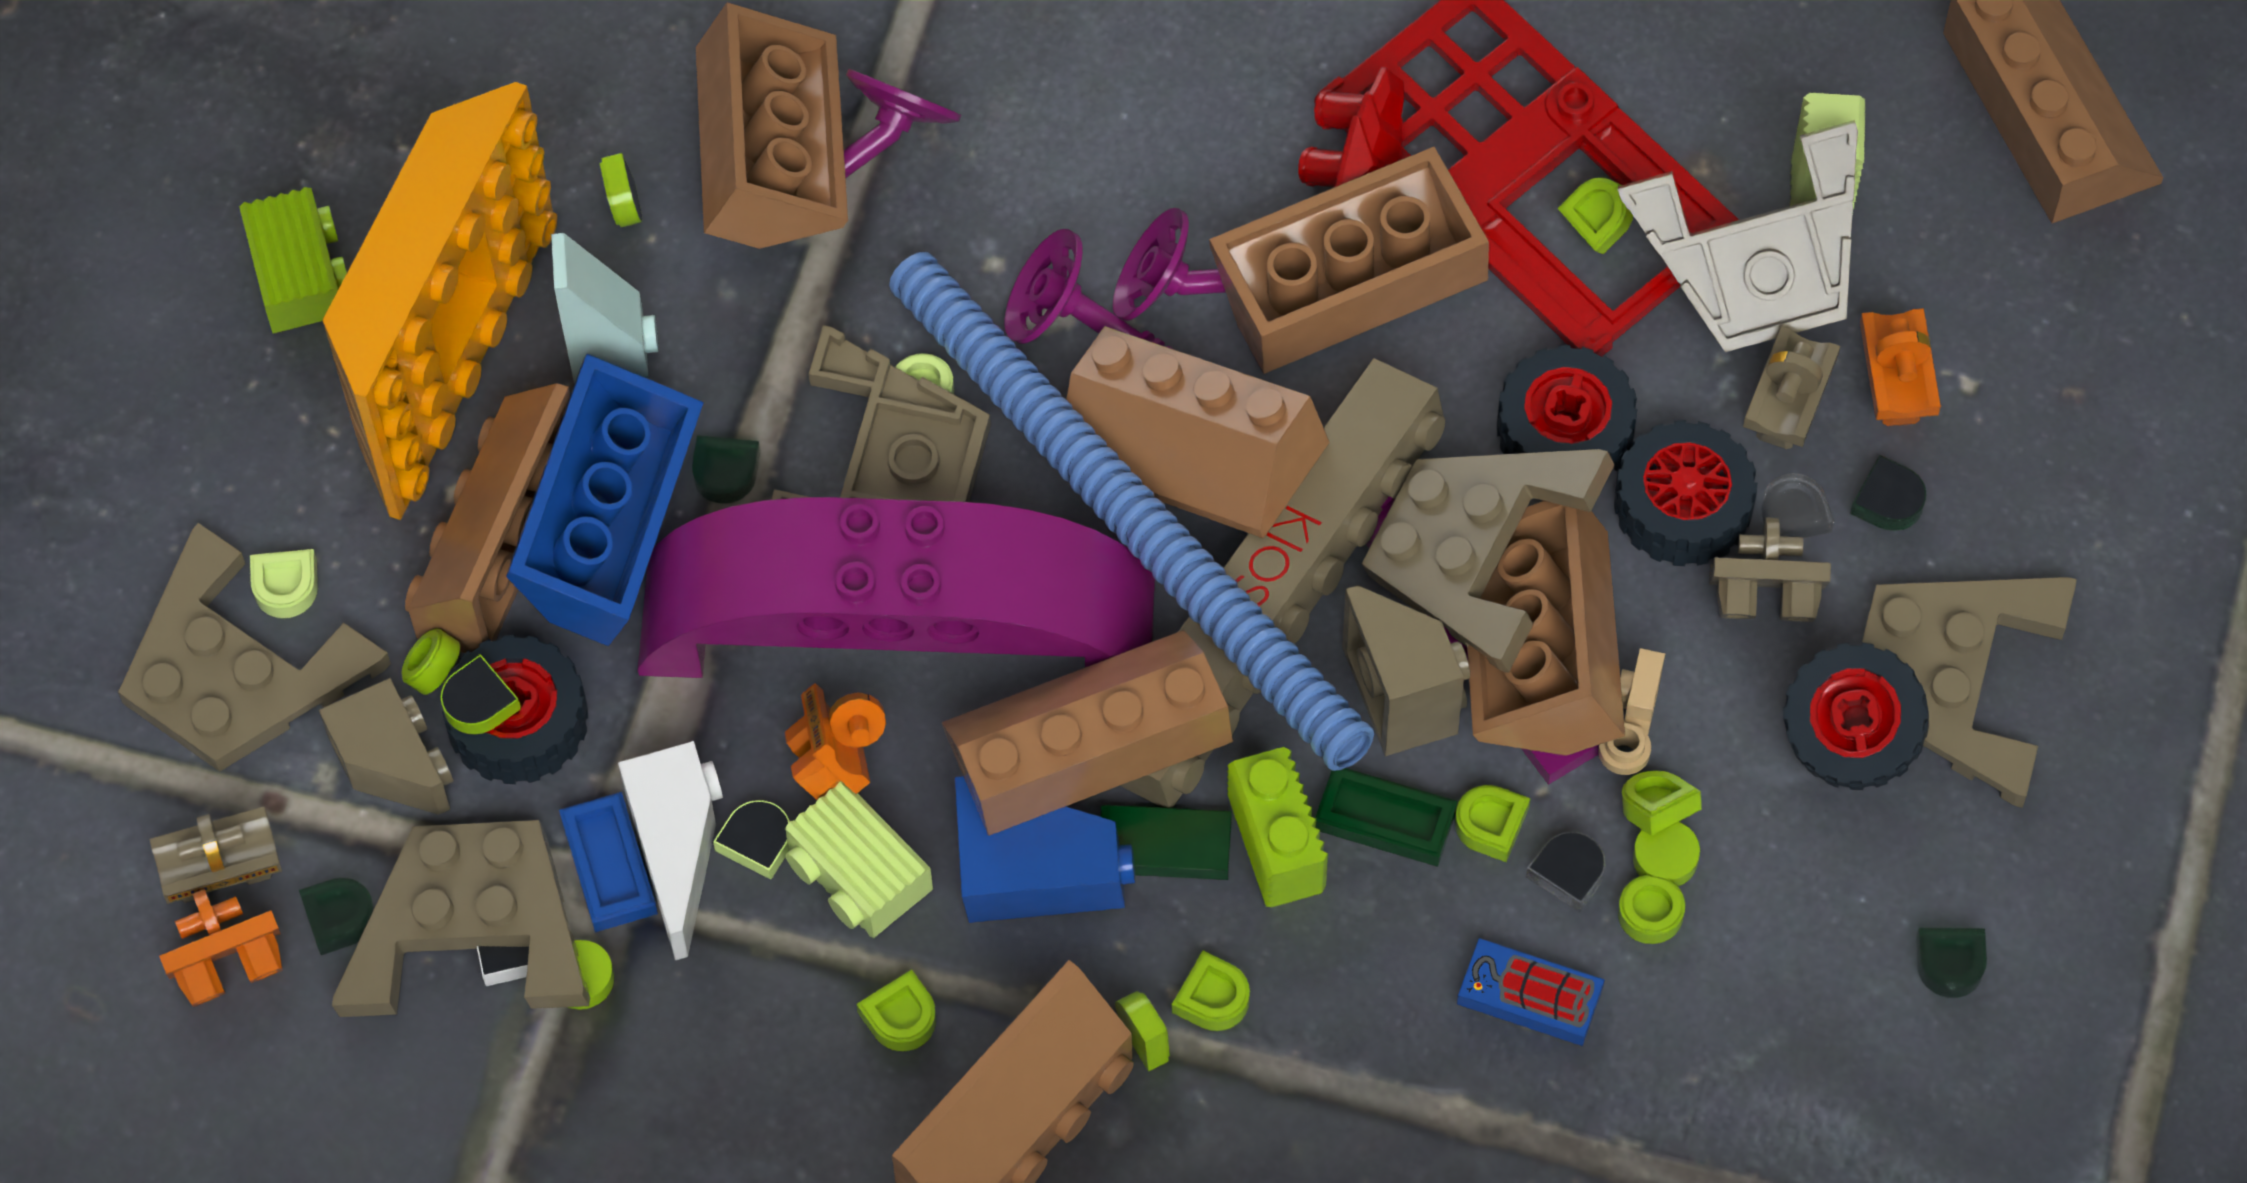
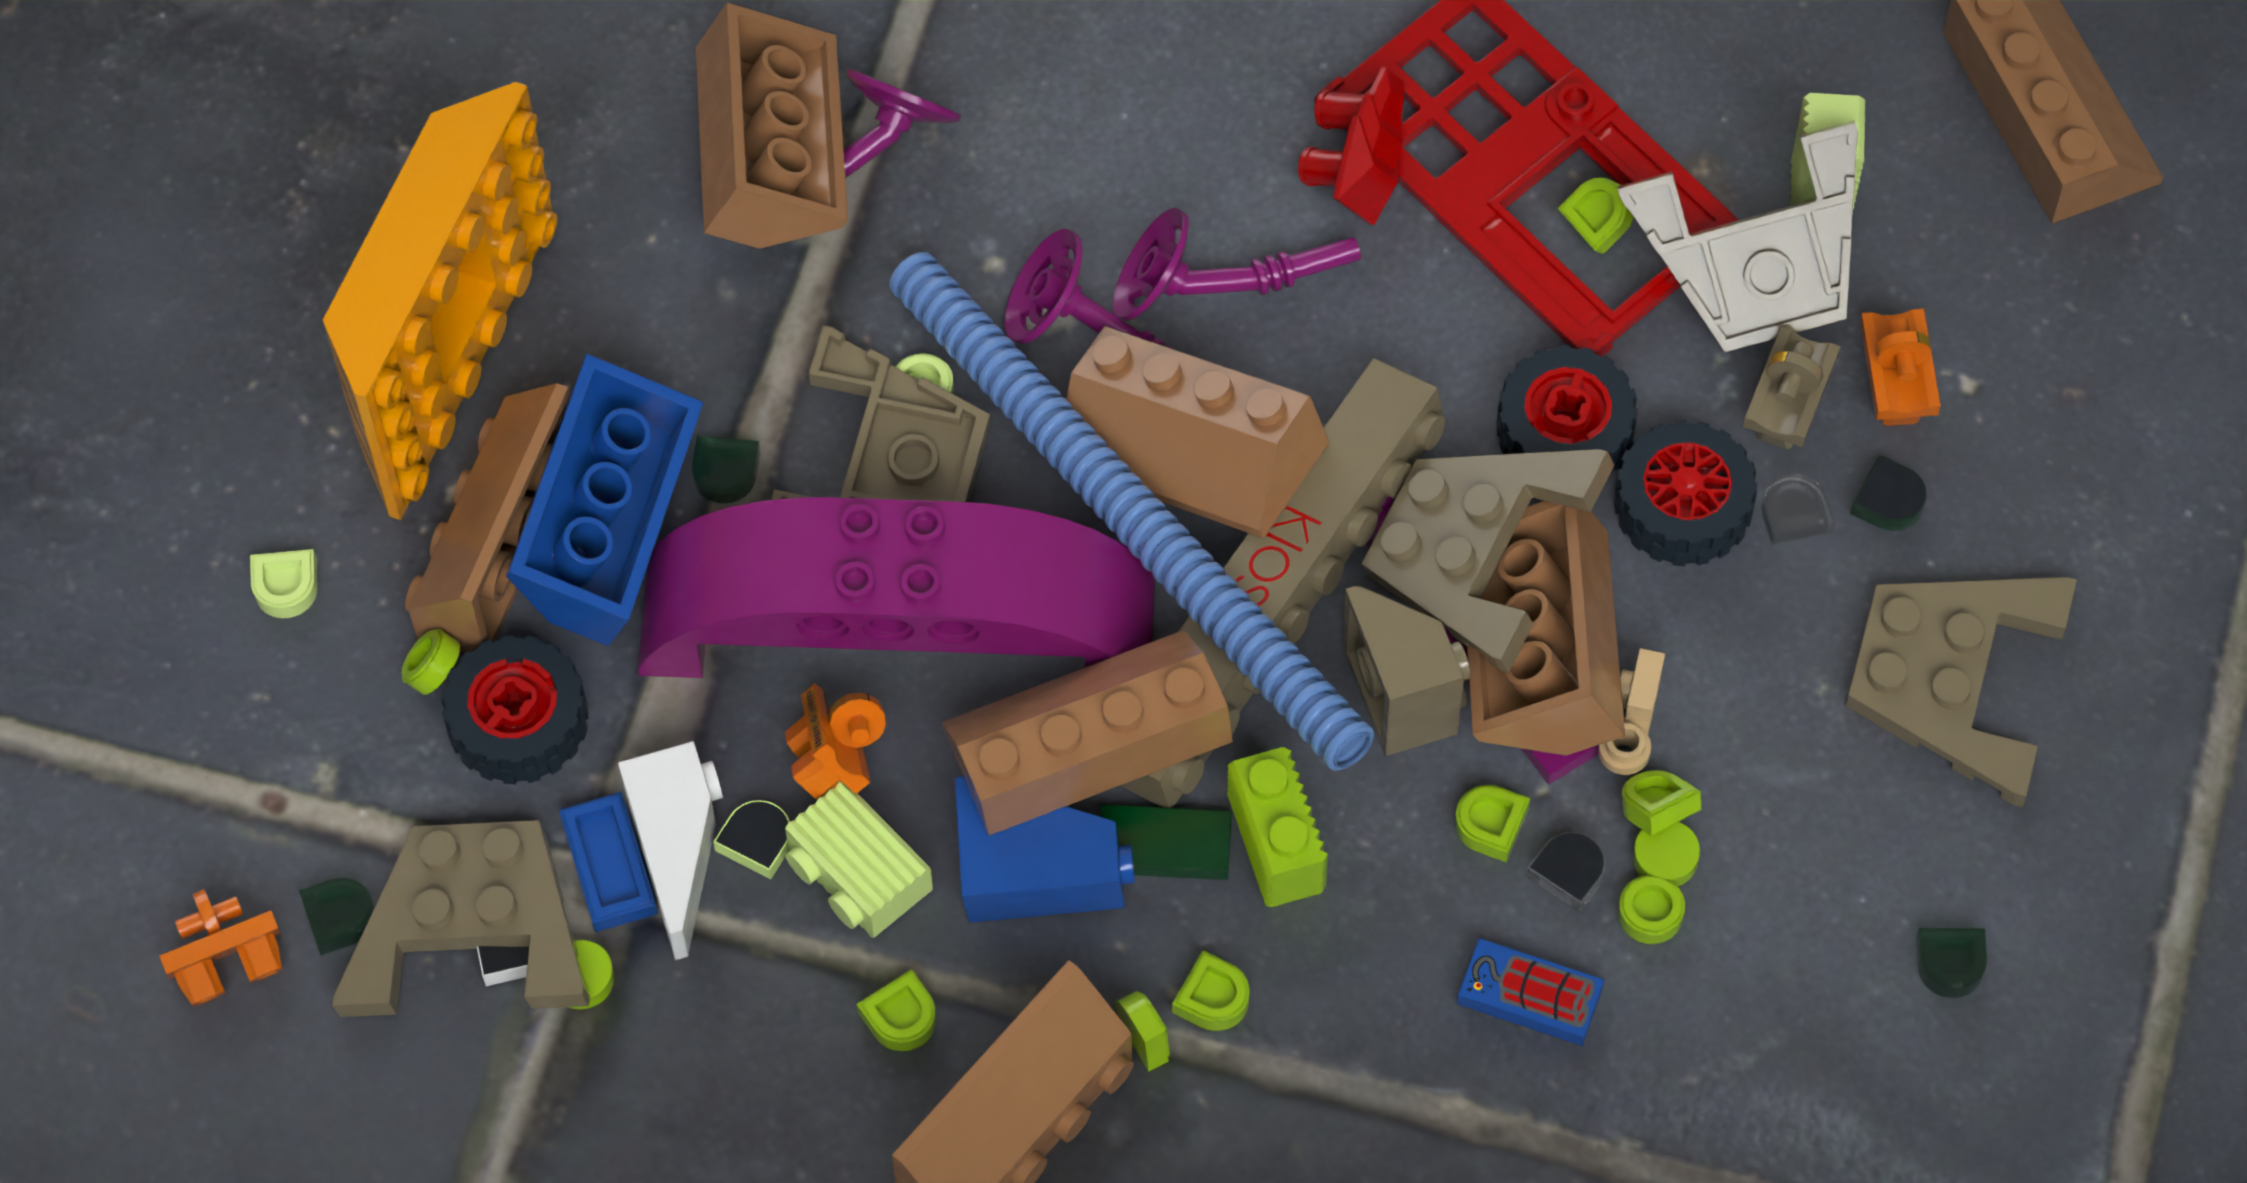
(216, 683): dark tan wing -> none
(216, 855): dark tan hips -> none
(292, 257): lime brick -> none
(382, 748): dark tan slope -> none
(477, 698): black tile -> none
(599, 311): light aqua slope -> none
(621, 190): lime tile -> none
(1350, 259): medium nougat slope -> none
(1386, 815): dark green tile -> none
(1798, 580): dark tan hips -> none
(1856, 716): black wheel -> none

